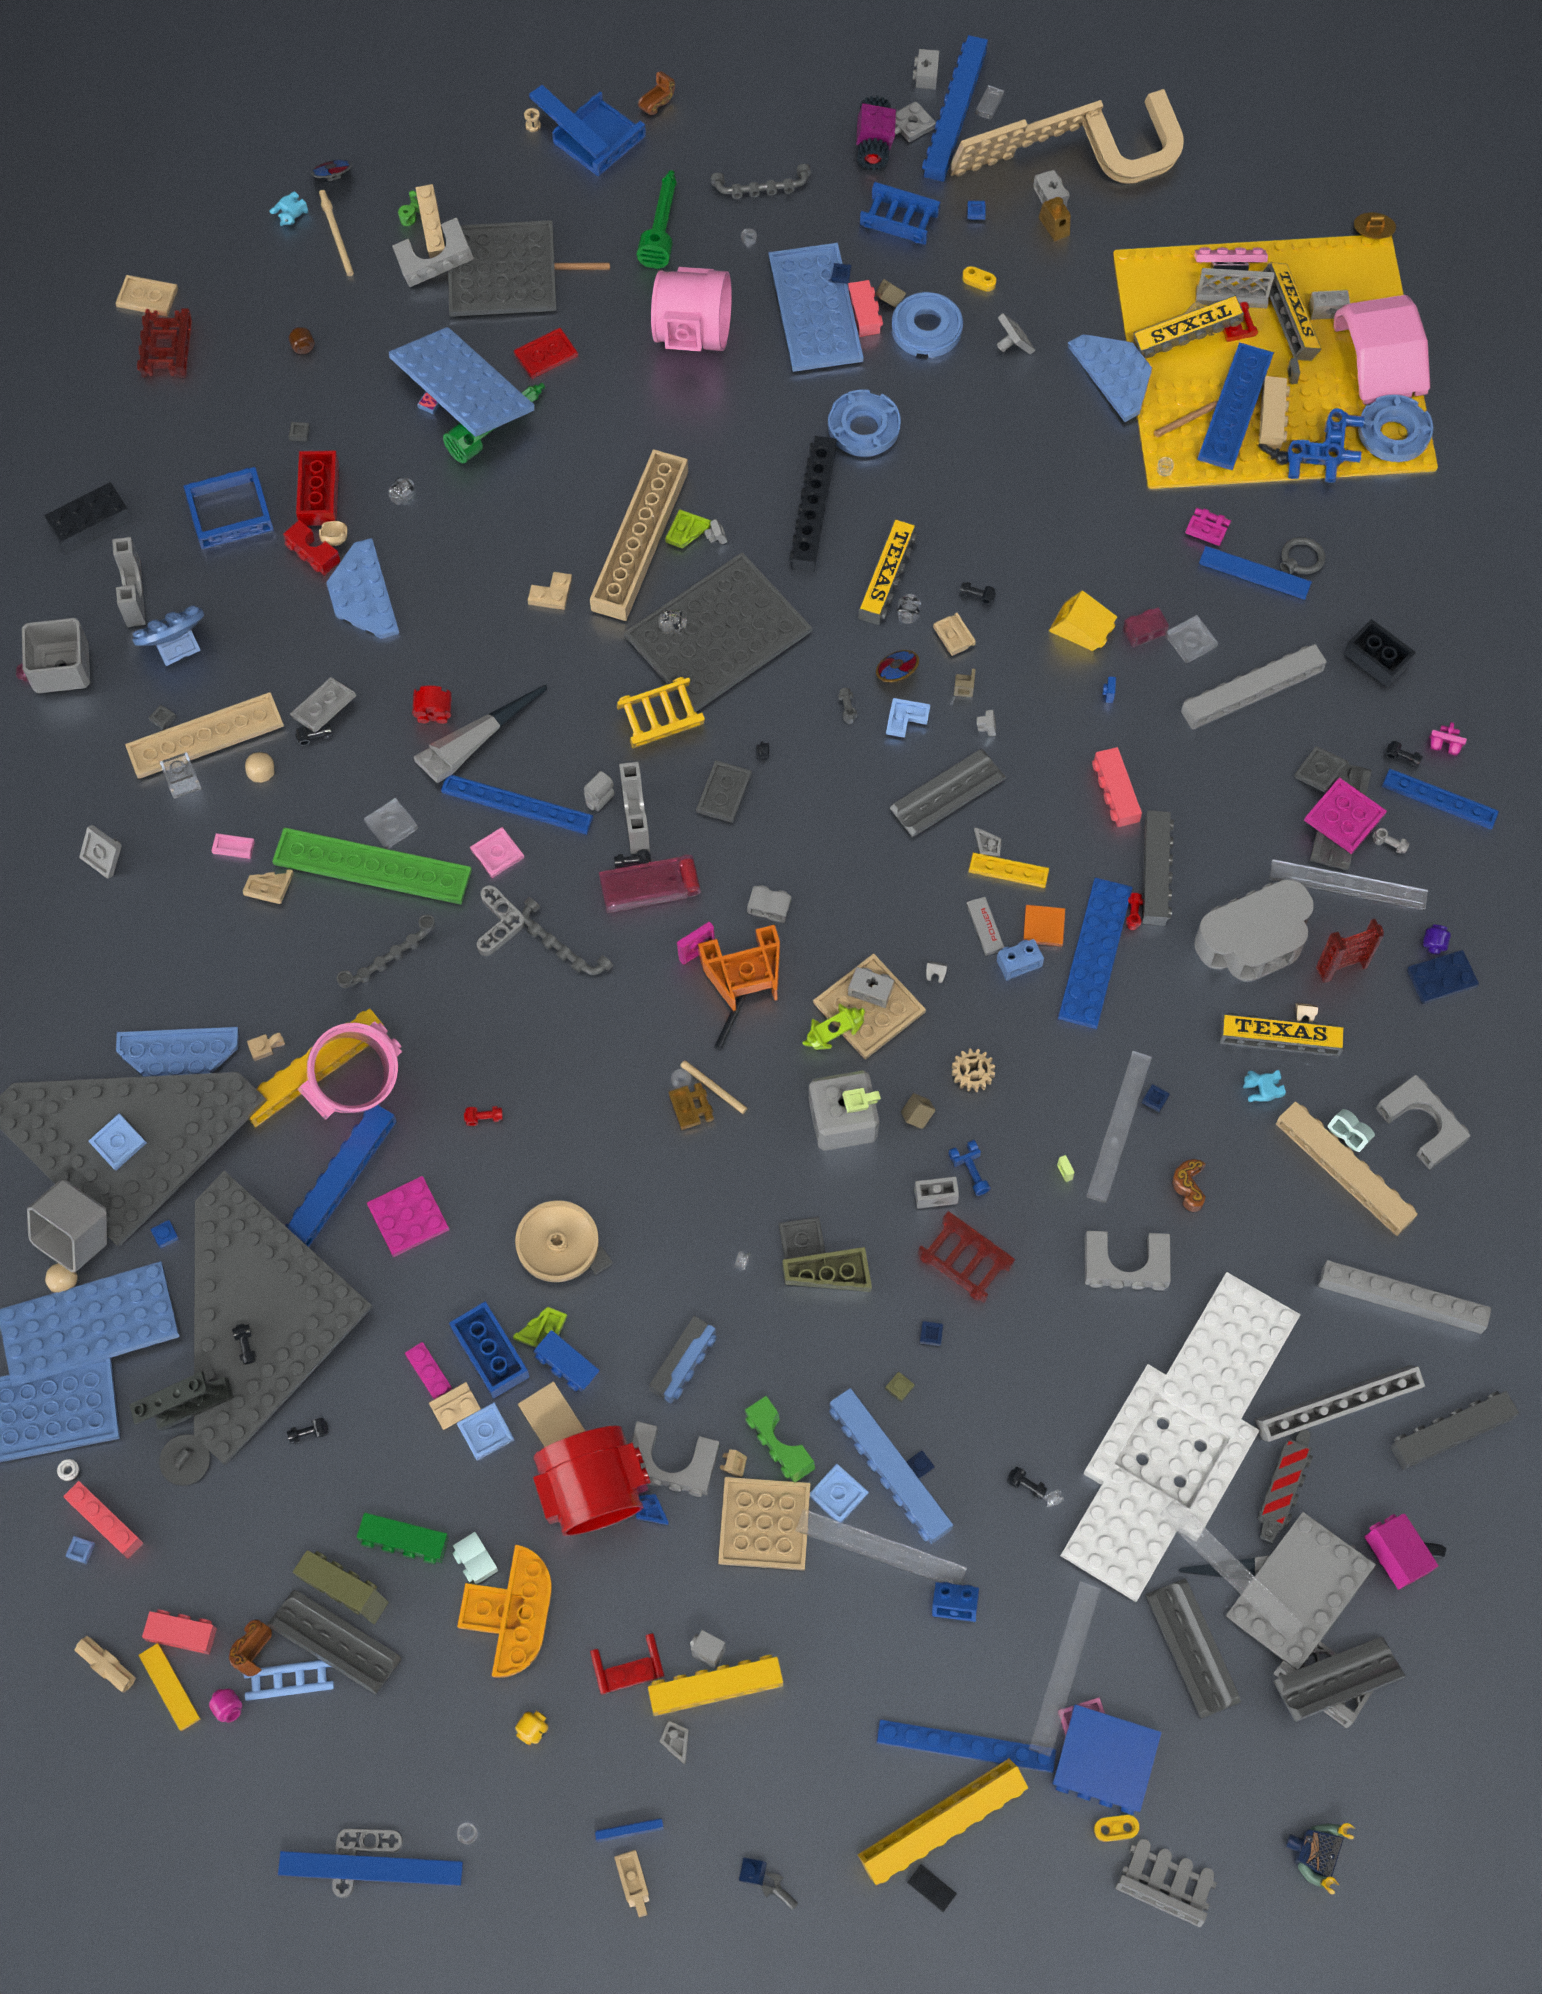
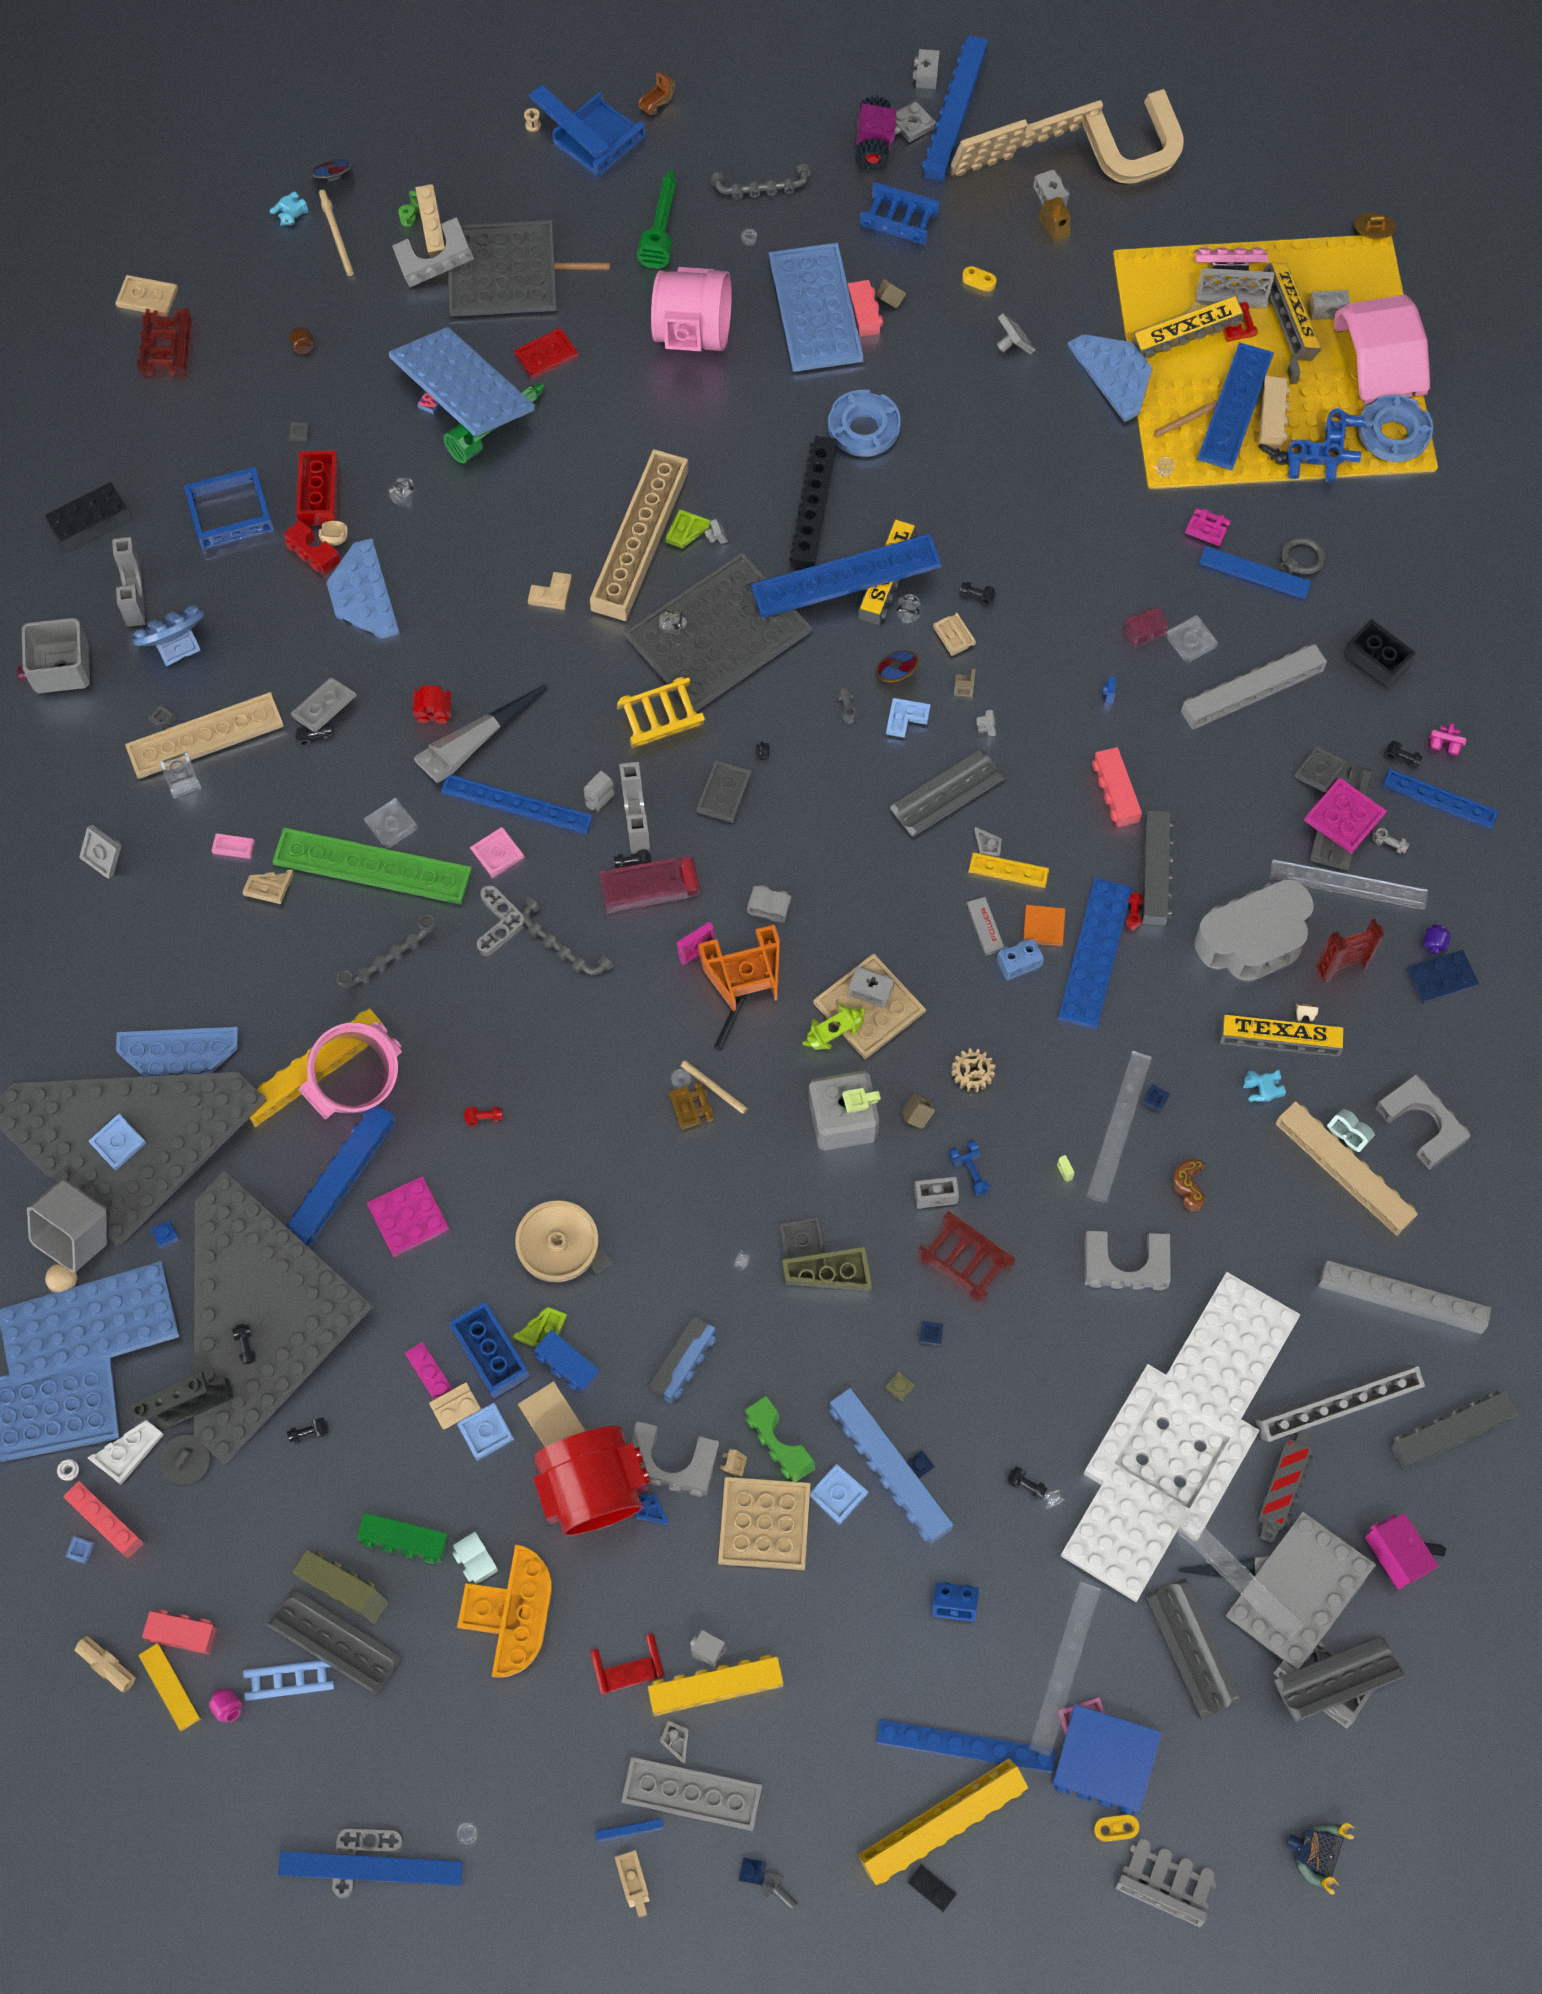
(126, 1453): none -> white wing
(248, 1647): dark orange animal -> none
(259, 767): tan hair -> none
(262, 1046): tan plate -> none
(531, 1727): yellow head -> none
(691, 1794): none -> light grey plate
(841, 273): dark blue plate -> none
(846, 575): none -> blue plate
(880, 1548): clear tile -> none
(933, 342): medium blue piece -> none
(936, 968): light grey tile -> none
(976, 210): blue plate -> none
(989, 102): clear tile -> none
(1084, 621): yellow slope -> none

